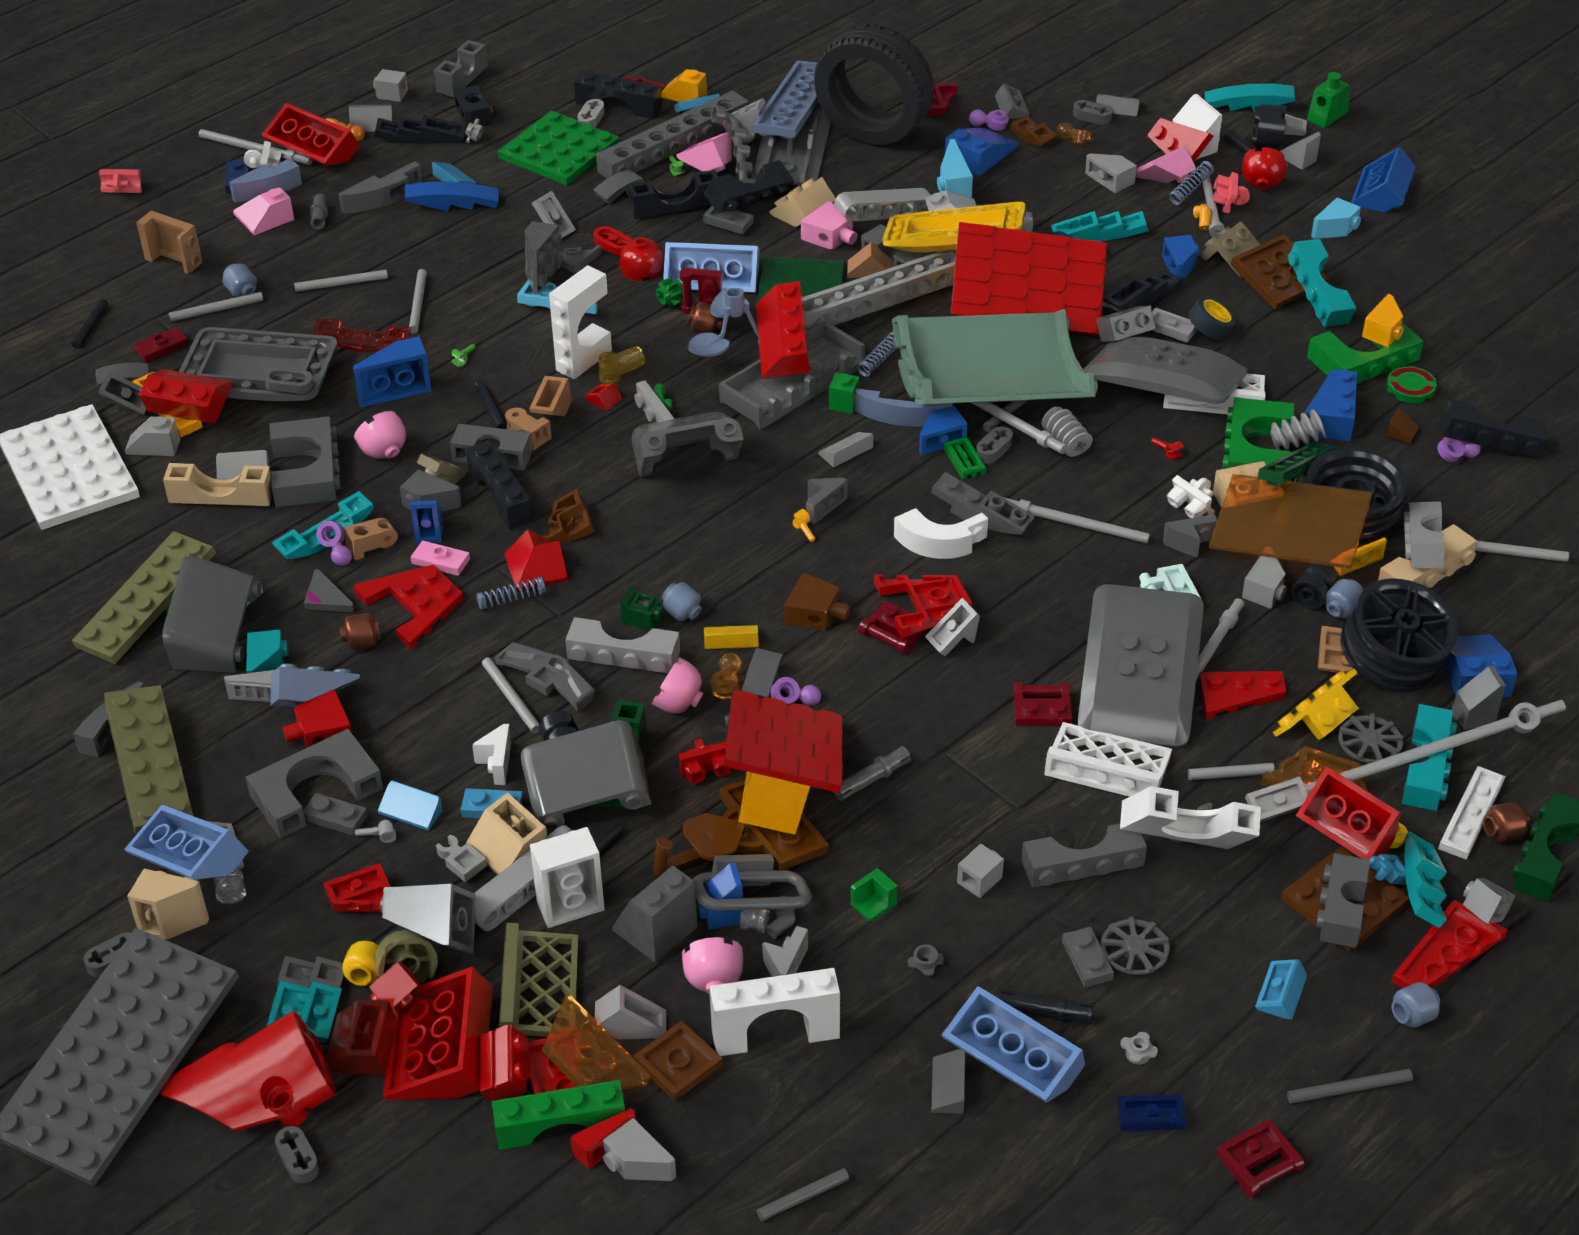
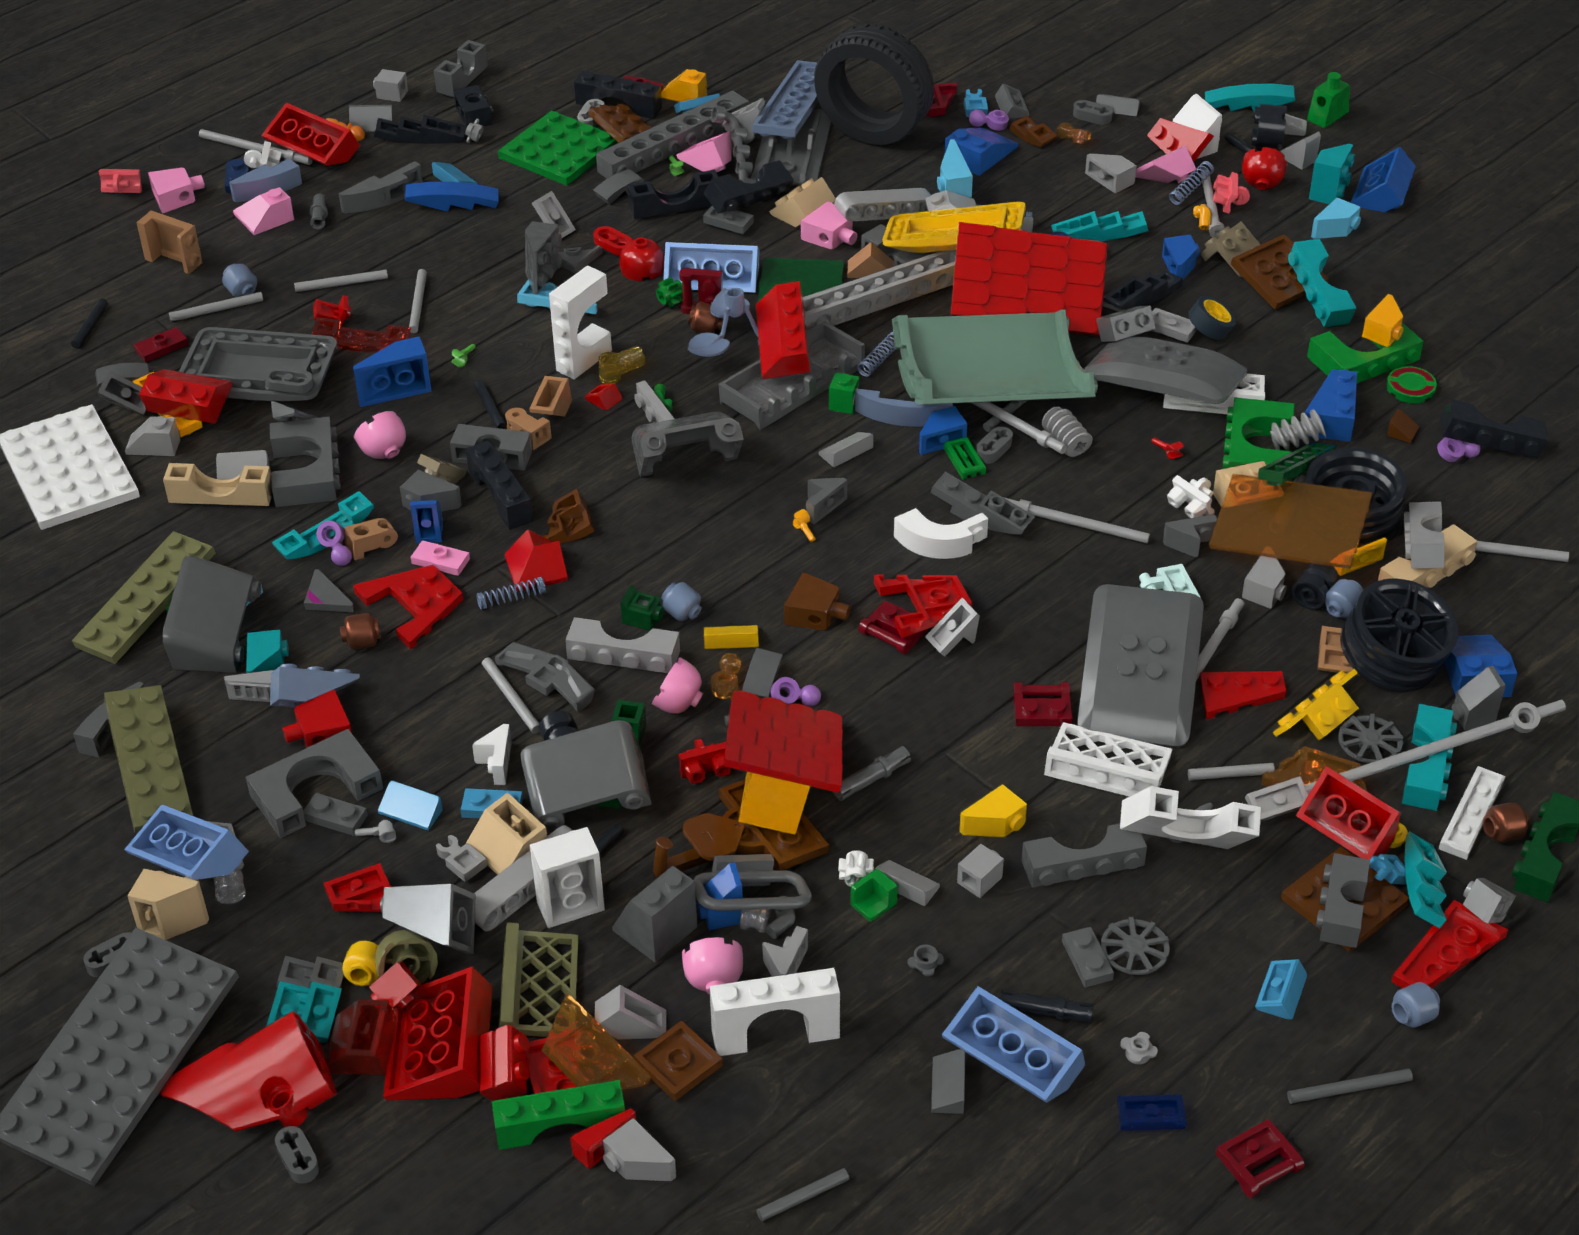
(174, 188): none -> bright pink torso
(286, 413): none -> dark grey slope
(332, 311): none -> red bracket
(618, 121): none -> reddish brown plate
(855, 867): none -> white gear
(909, 882): none -> light grey slope
(974, 102): none -> dark azure plate
(994, 814): none -> yellow slope
(1331, 173): none -> teal slope

